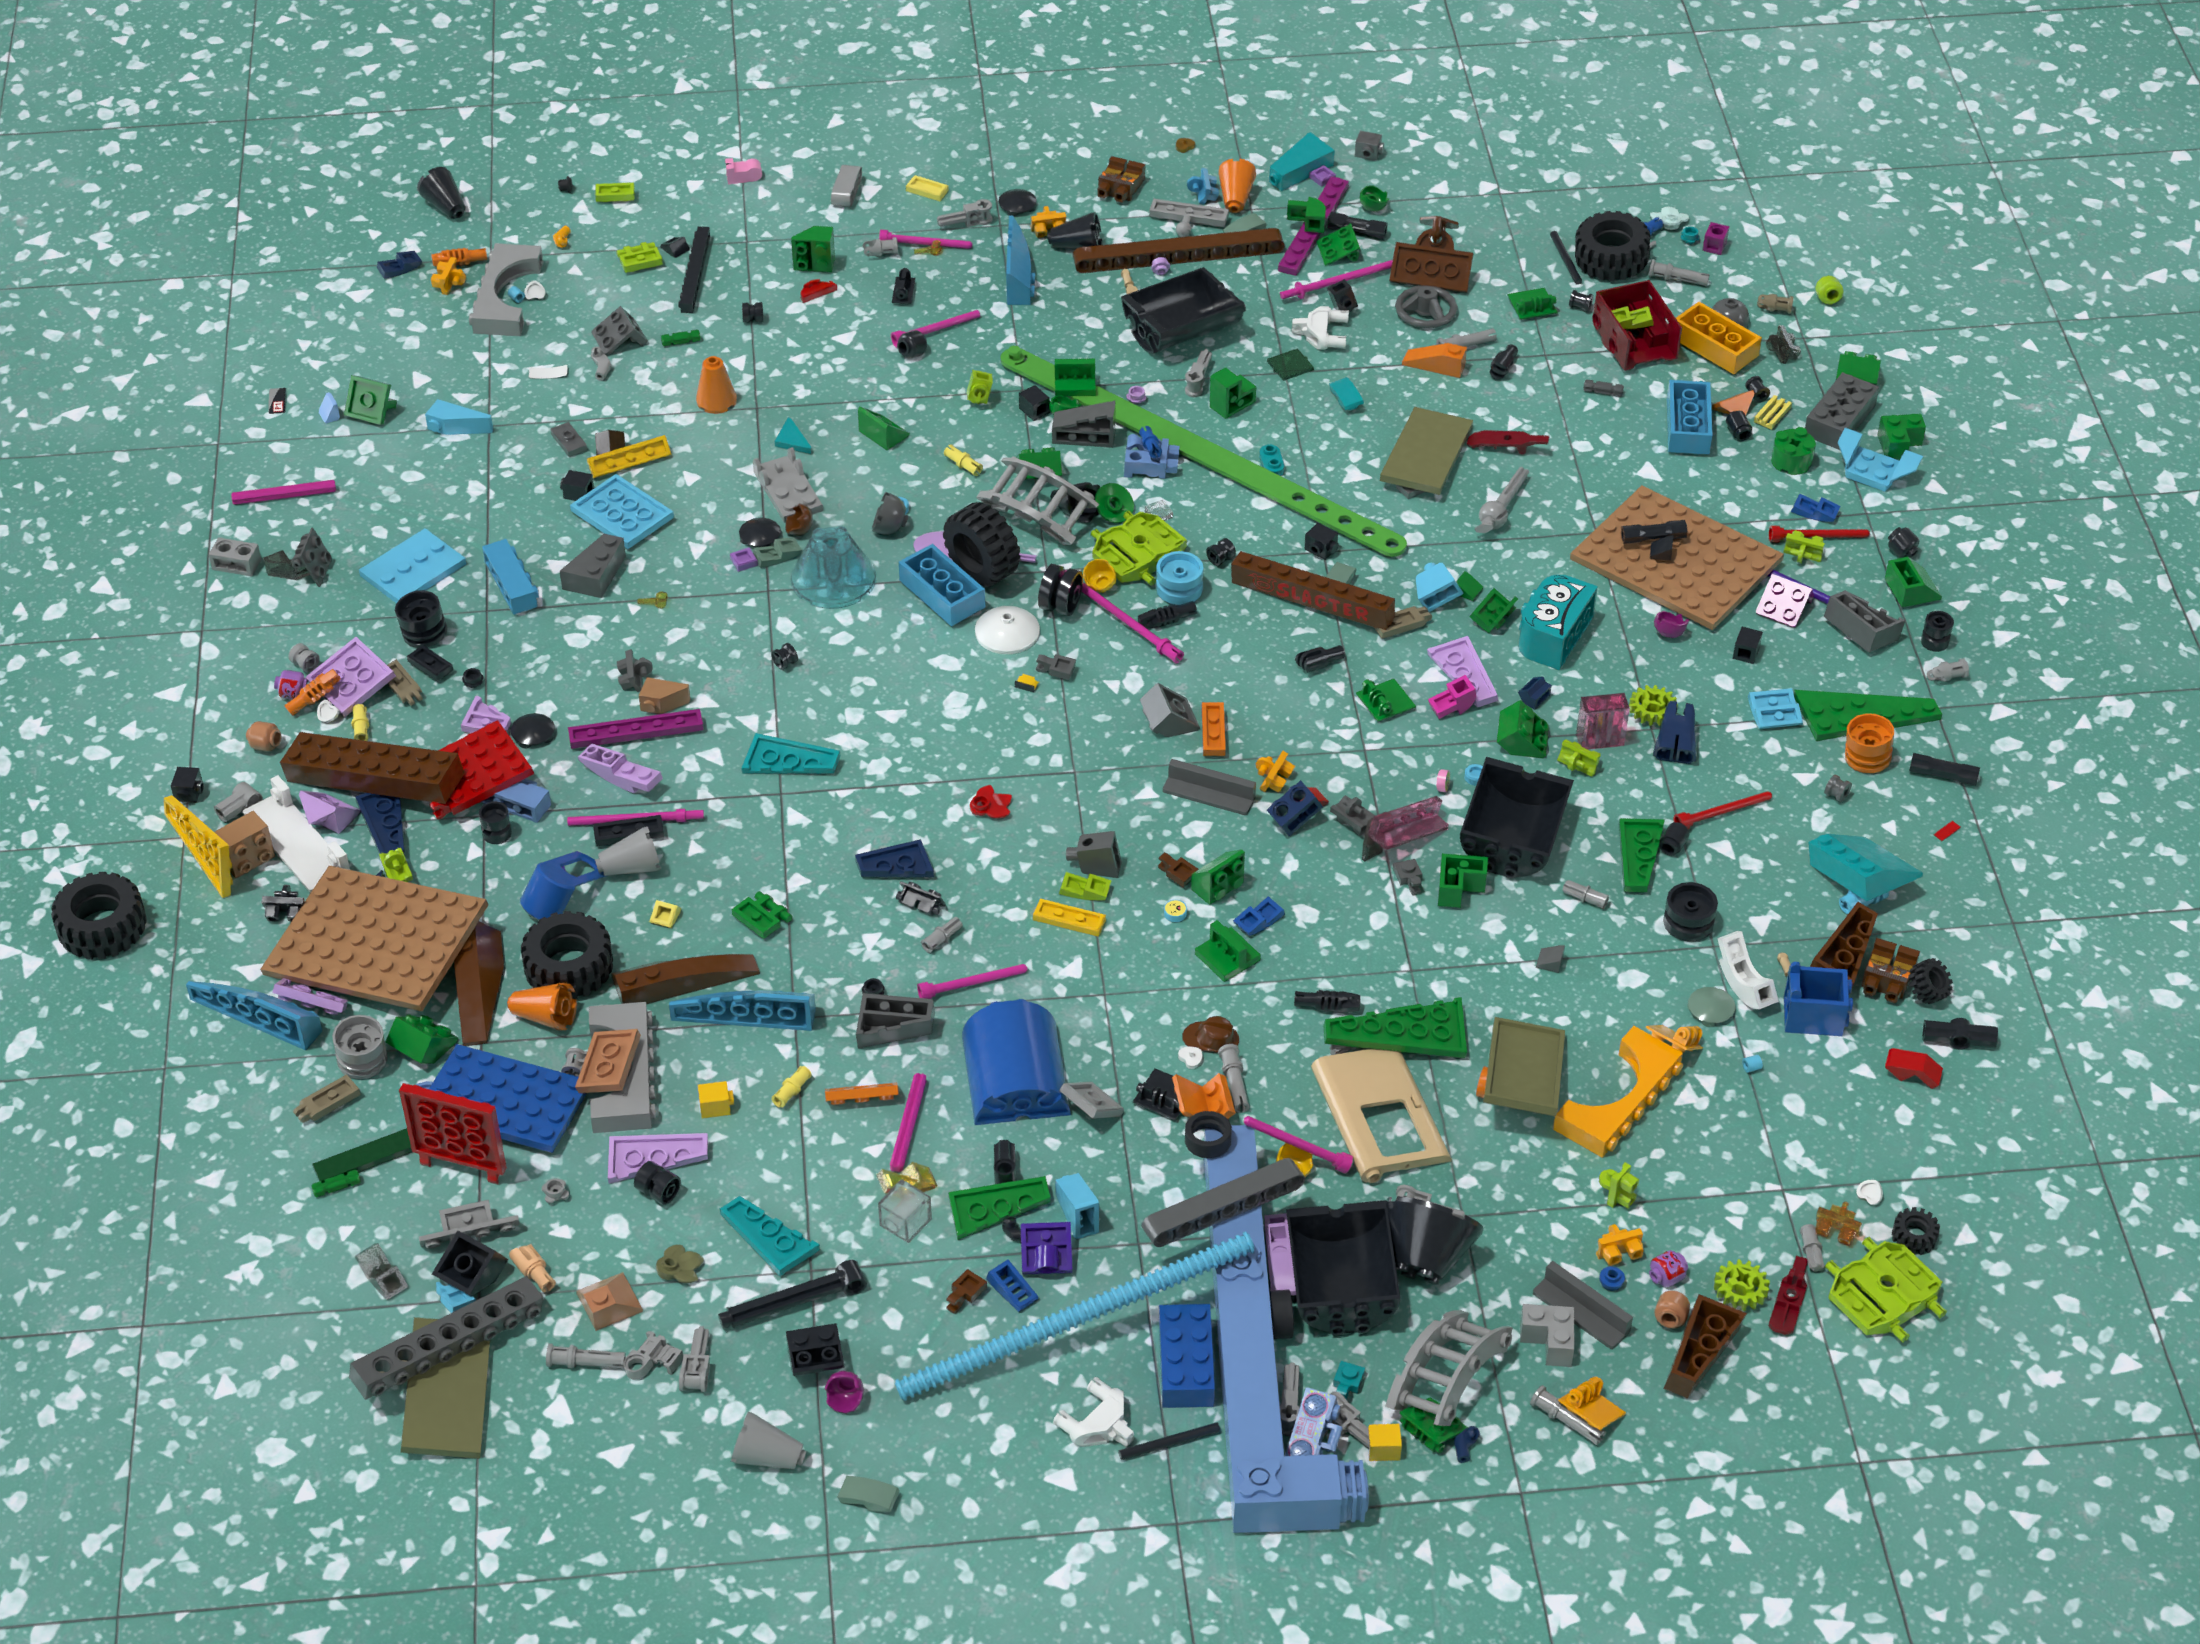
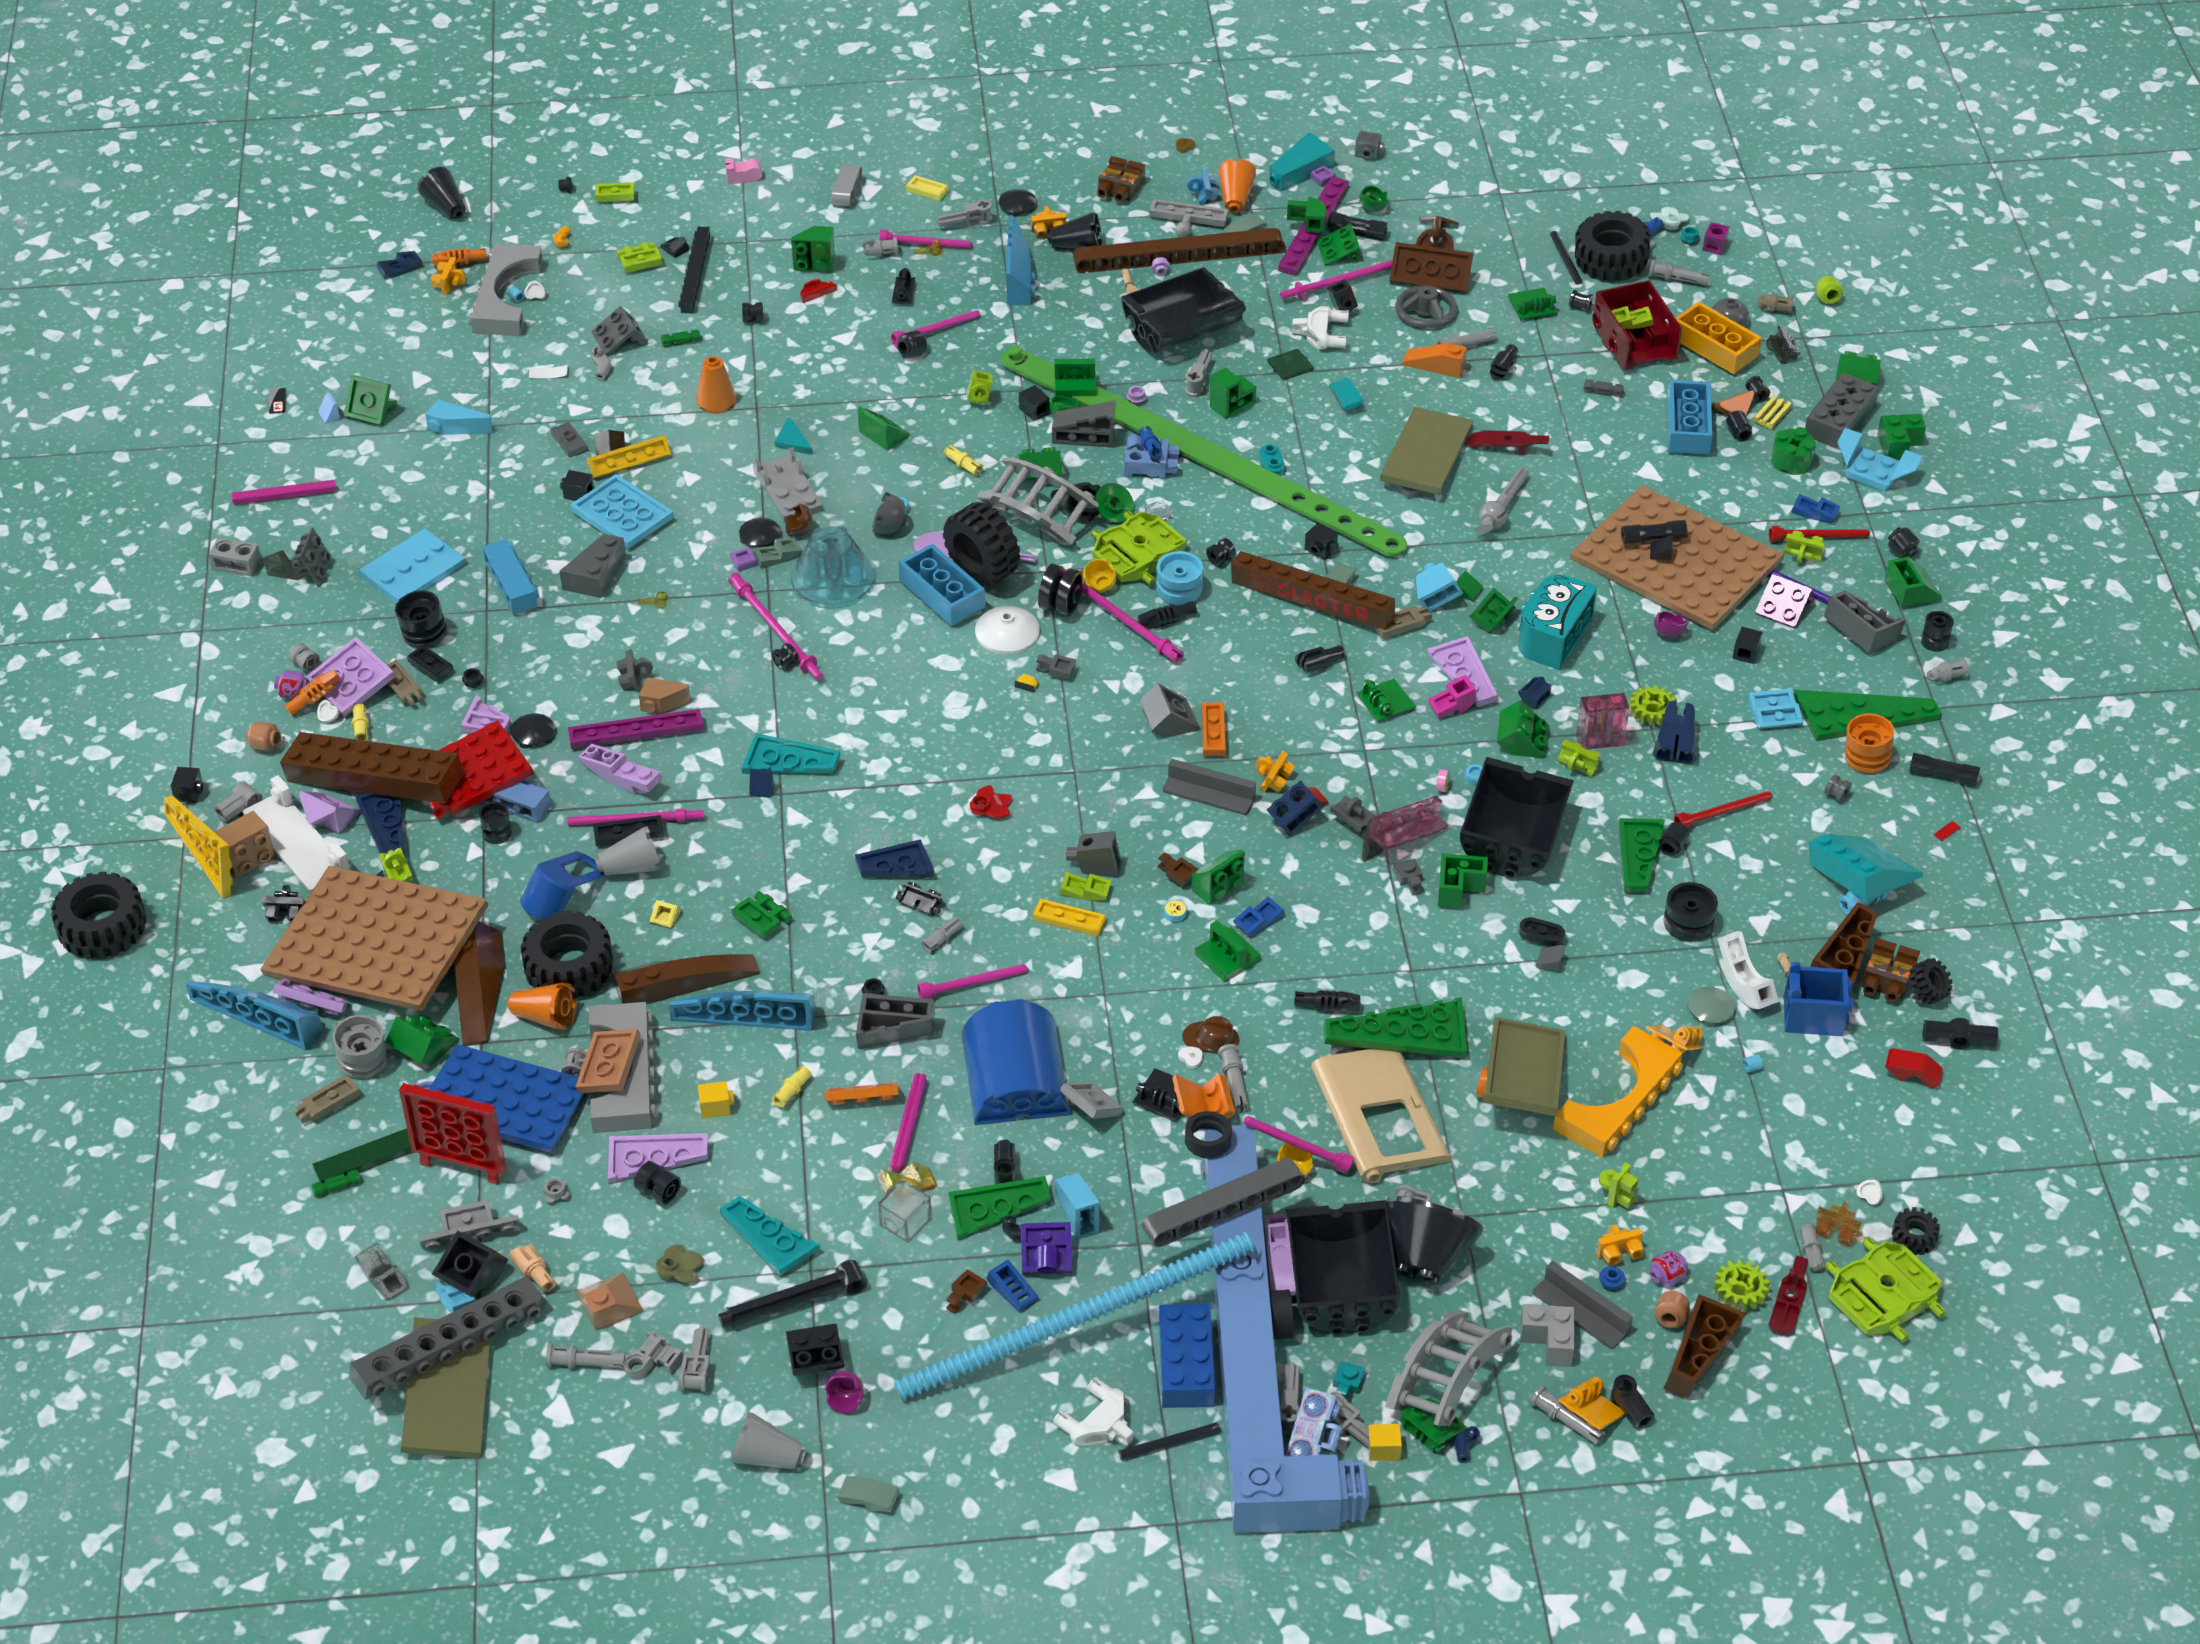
(744, 590): none -> dark pink bar
(761, 783): none -> dark blue slope
(1542, 932): none -> black plate
(1586, 894): light grey axle -> none
(1631, 1401): none -> black piece

